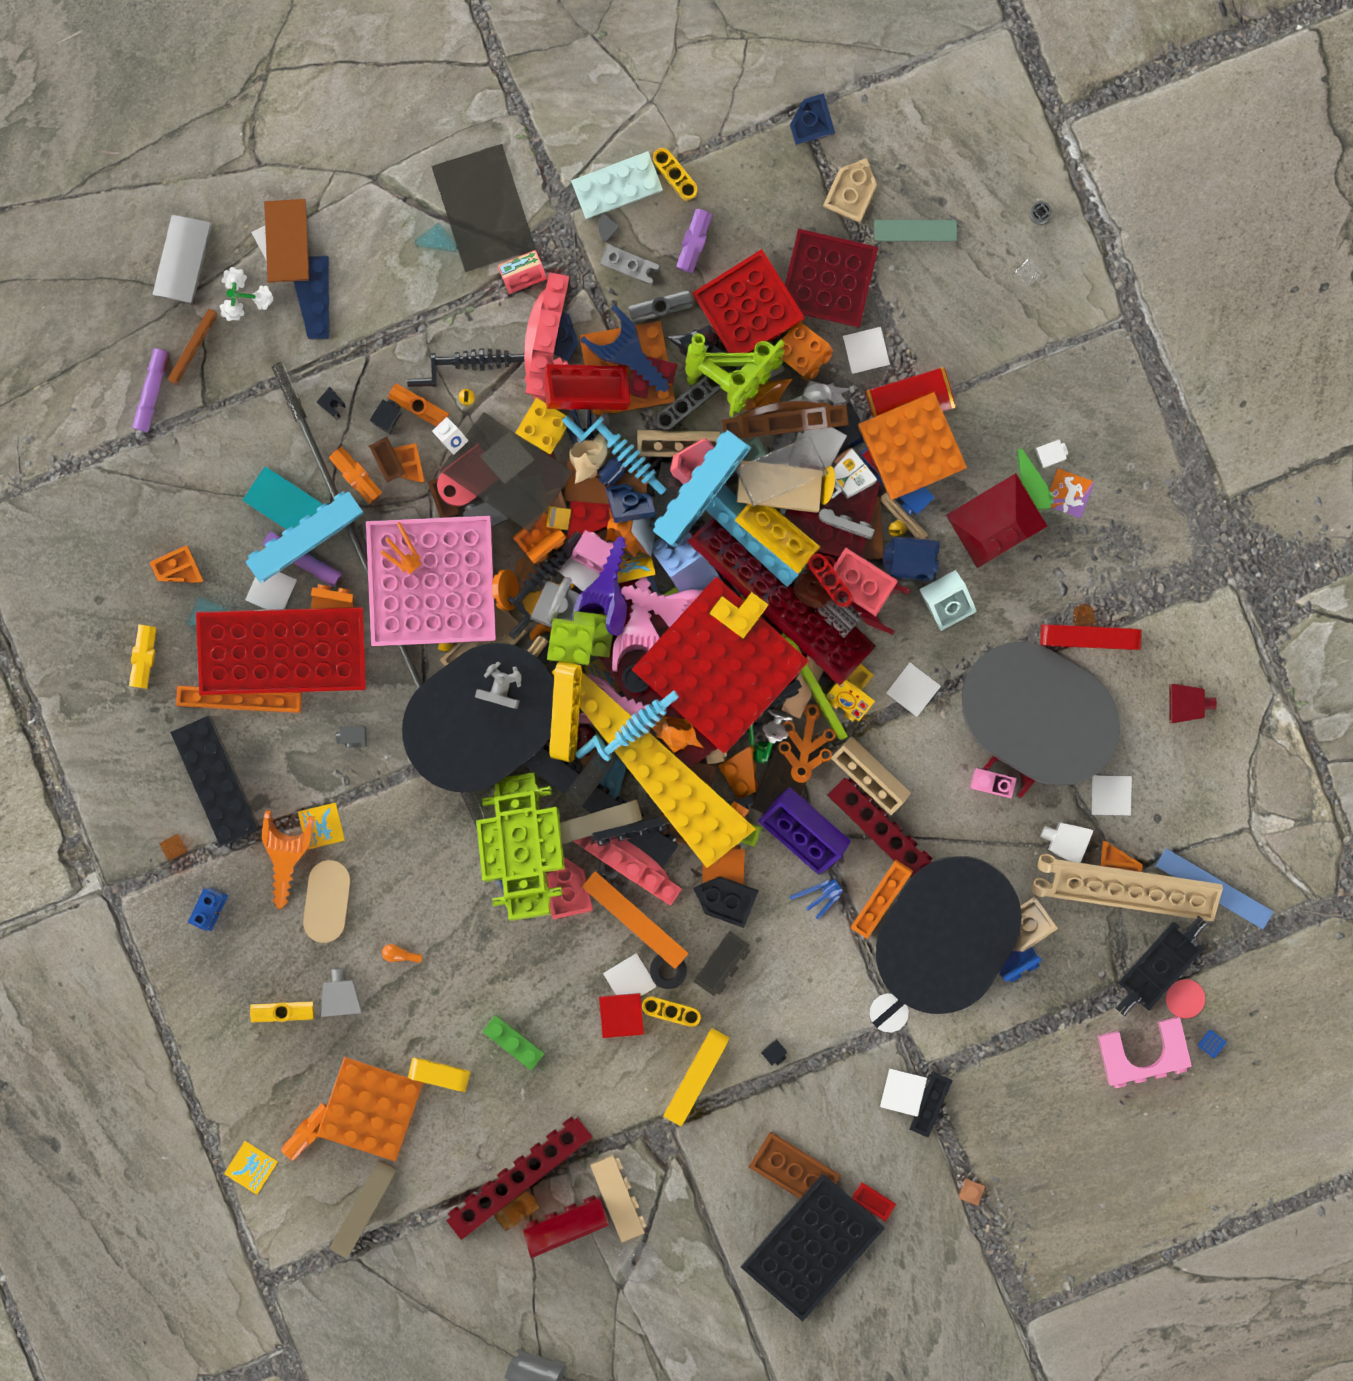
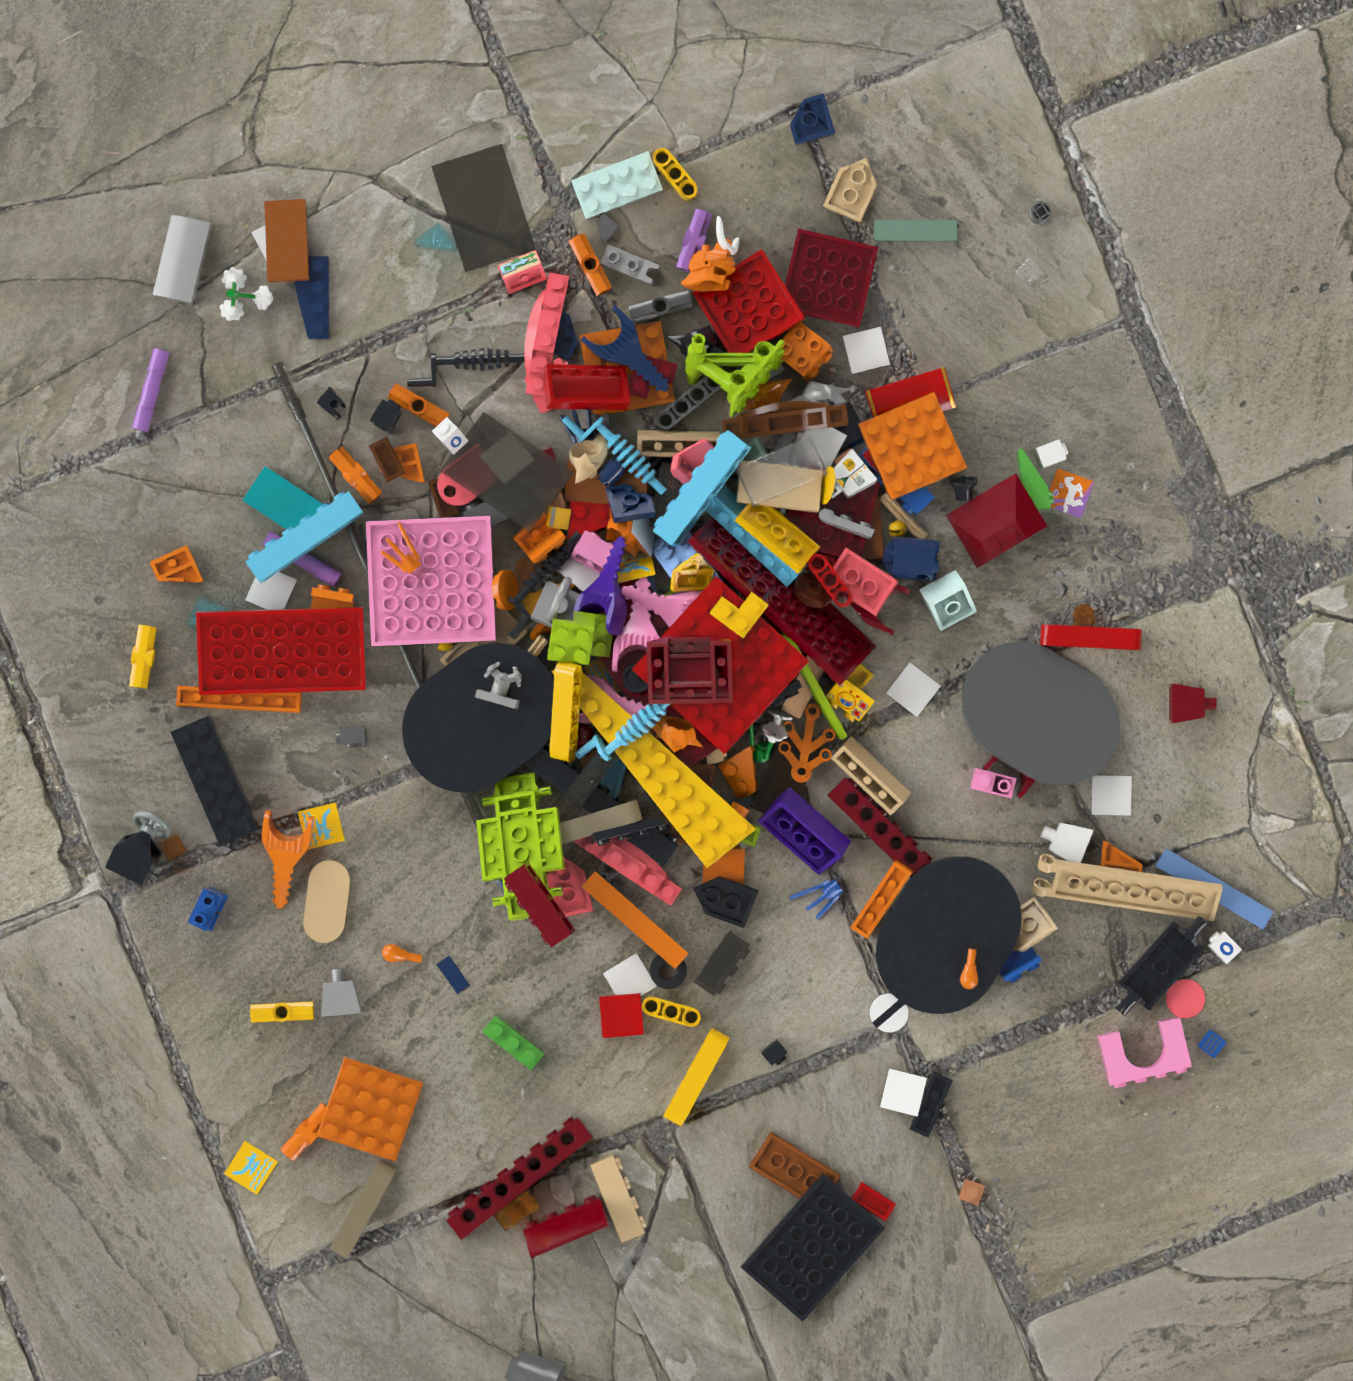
(137, 853): none -> black piece
(192, 347): dark orange tile -> none
(439, 1074): yellow beam -> none
(453, 974): none -> dark blue sticker
(471, 397): yellow hinge -> none
(539, 905): none -> dark red brick
(542, 426): yellow plate -> none
(596, 276): none -> orange piece
(689, 670): none -> dark red slope
(692, 575): none -> yellow slope
(711, 267): none -> orange helmet
(843, 618): light grey sticker -> none
(964, 487): none -> black piece
(969, 976): none -> orange piece
(1223, 946): none -> white brick

